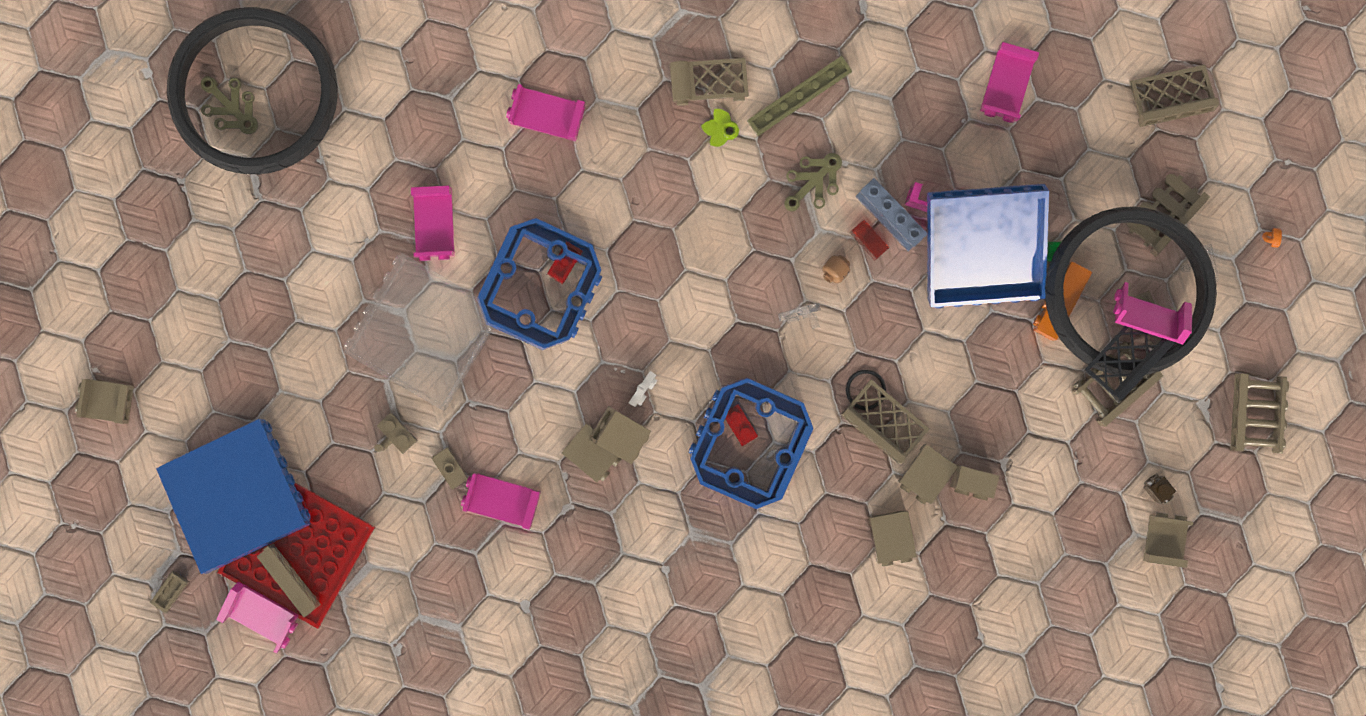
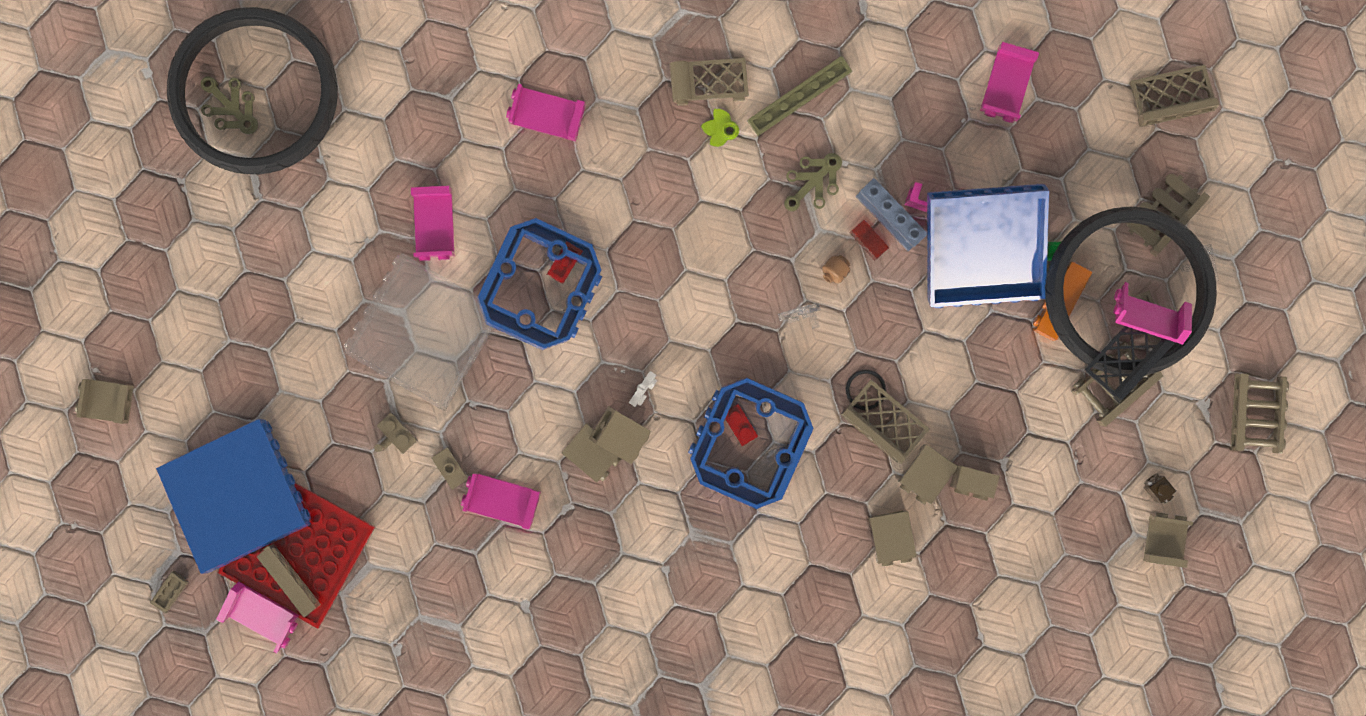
(1276, 236): orange tile -> none

